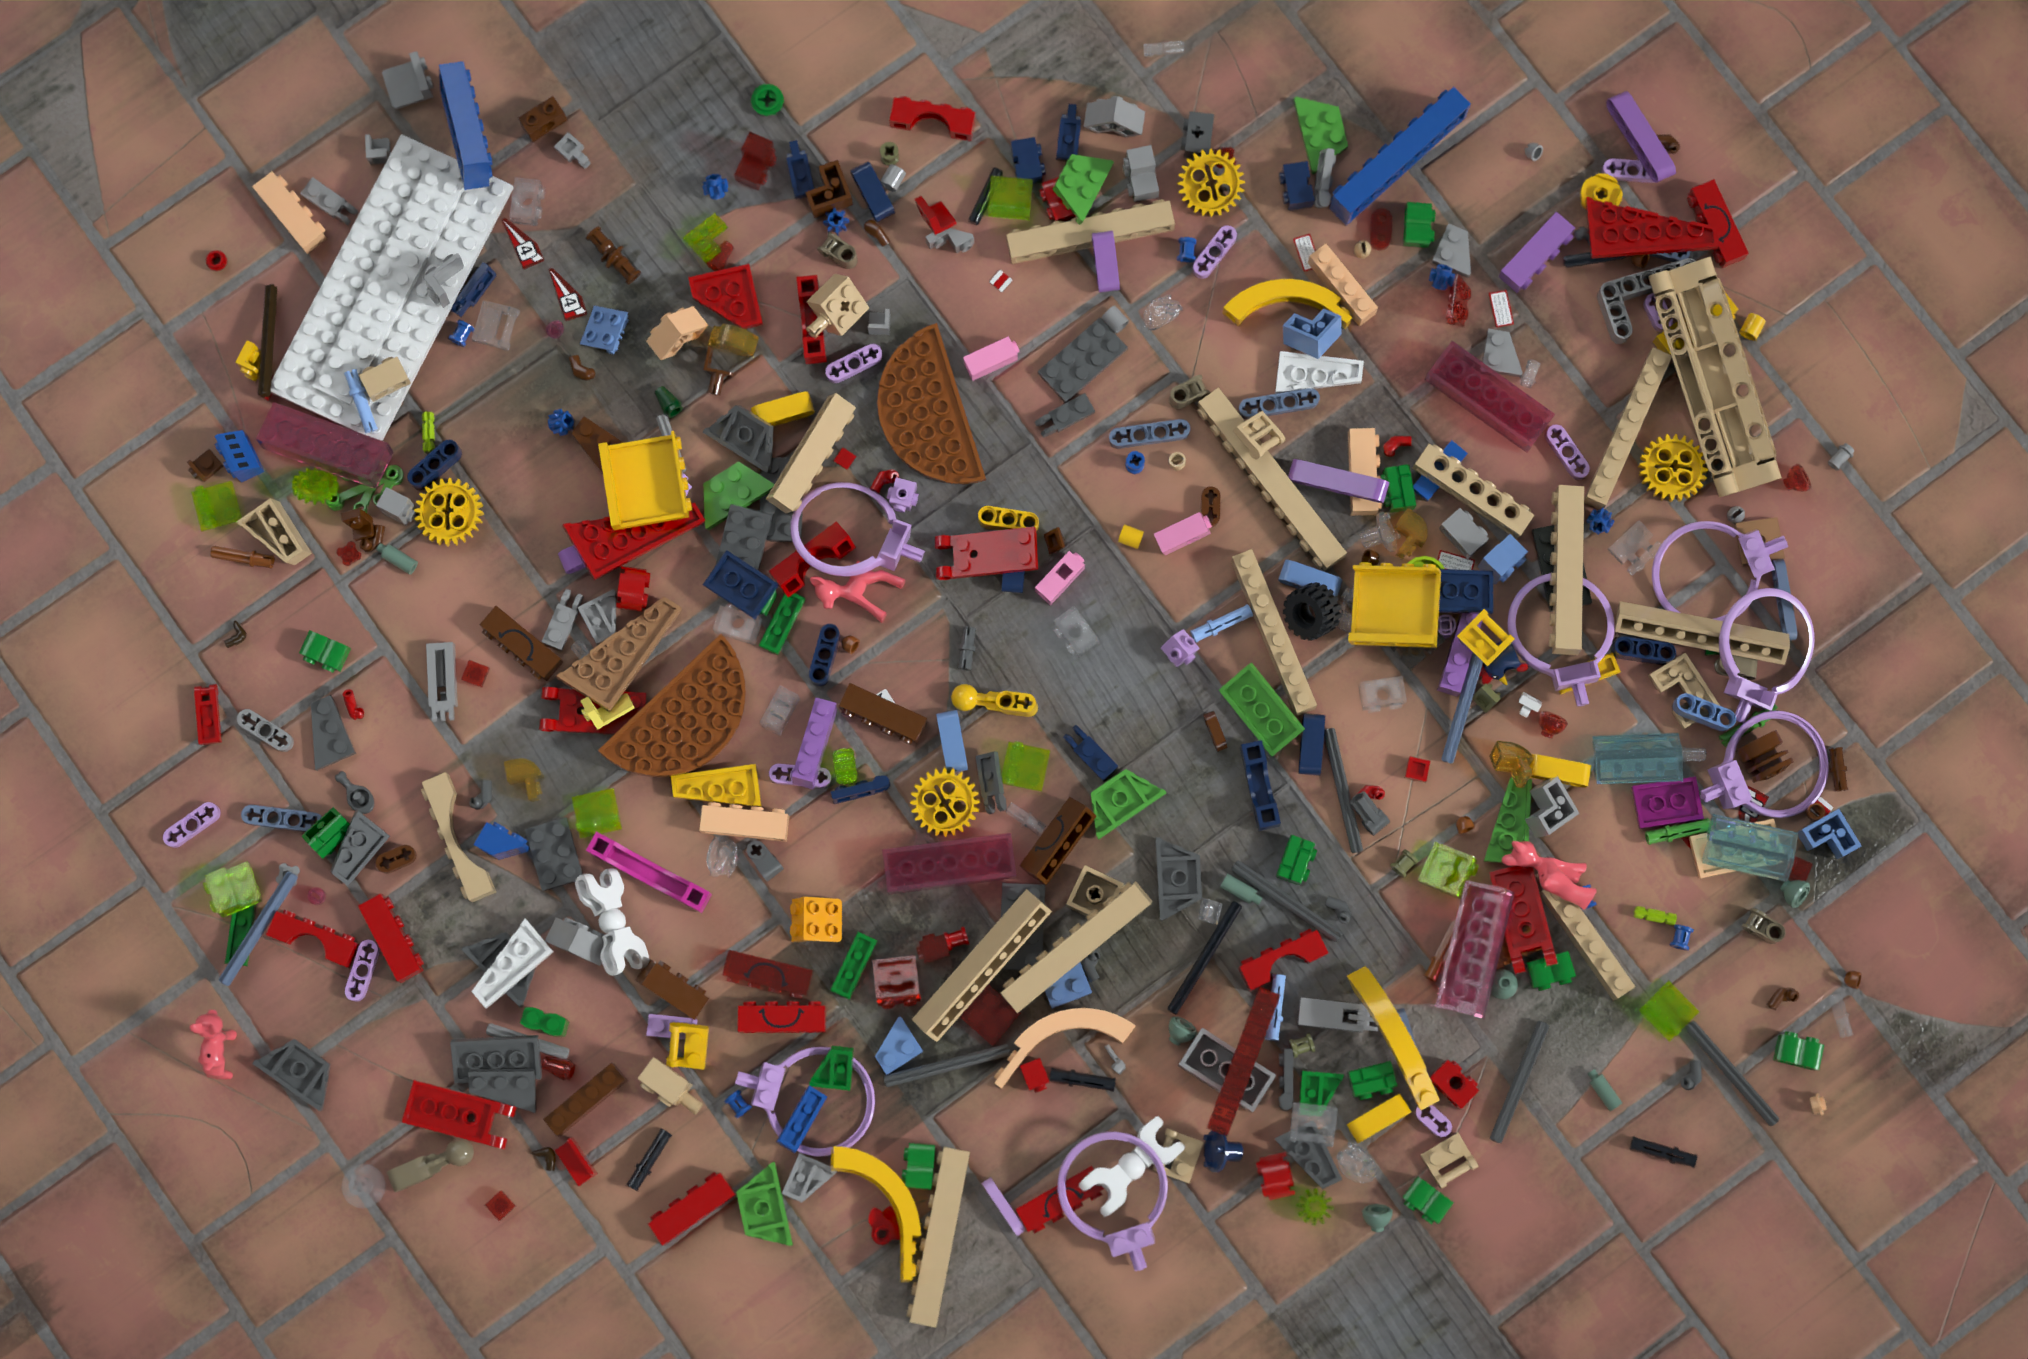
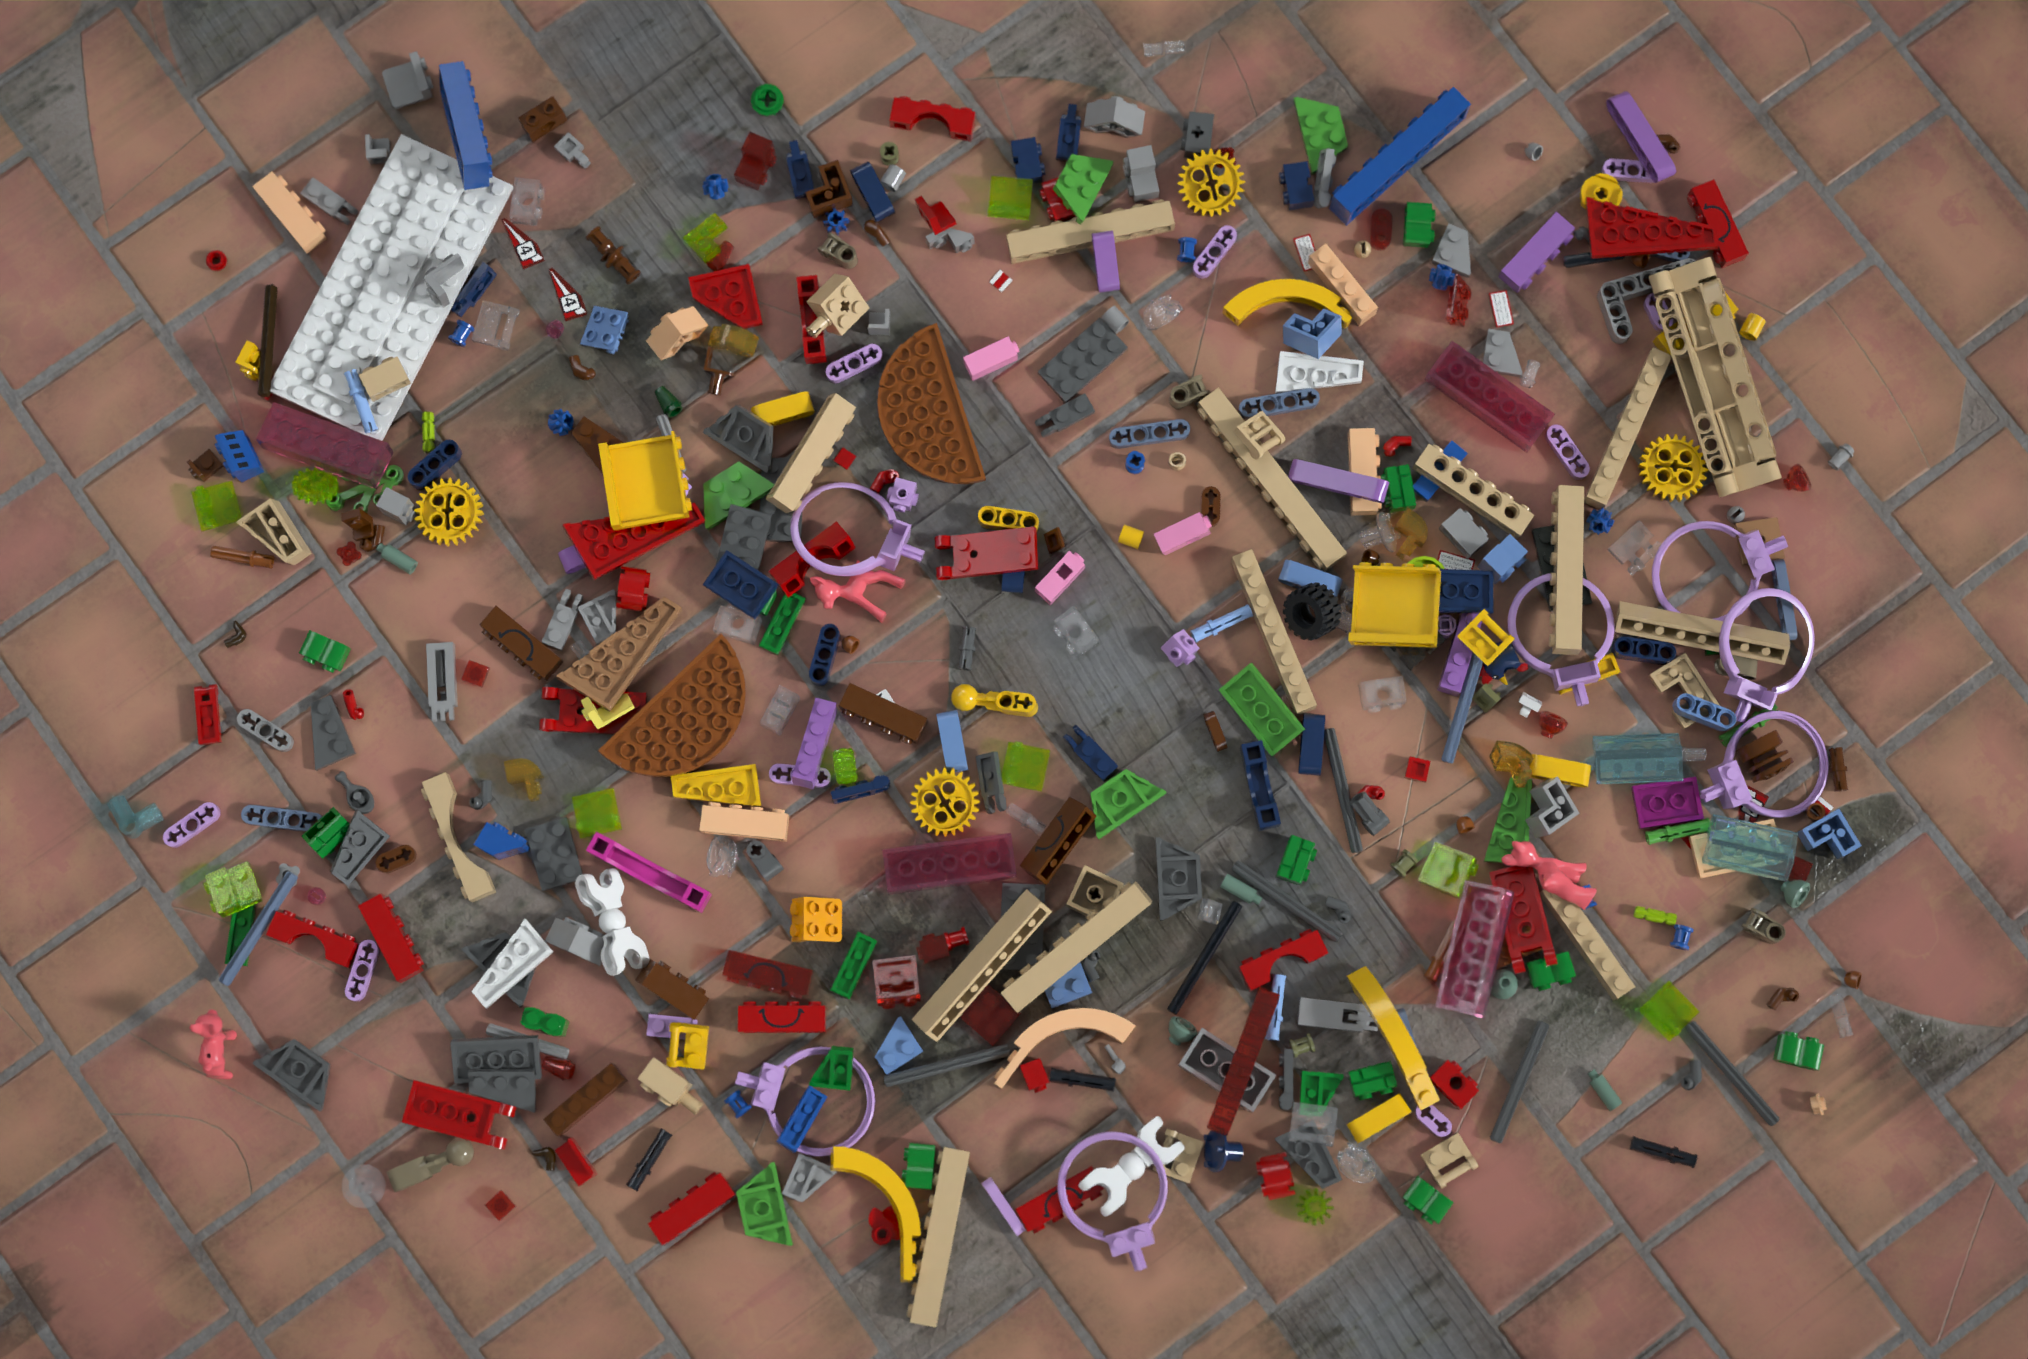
(124, 816): none -> clear light blue piece
(983, 200): black axle -> none
(1377, 1216): sand green brick -> none

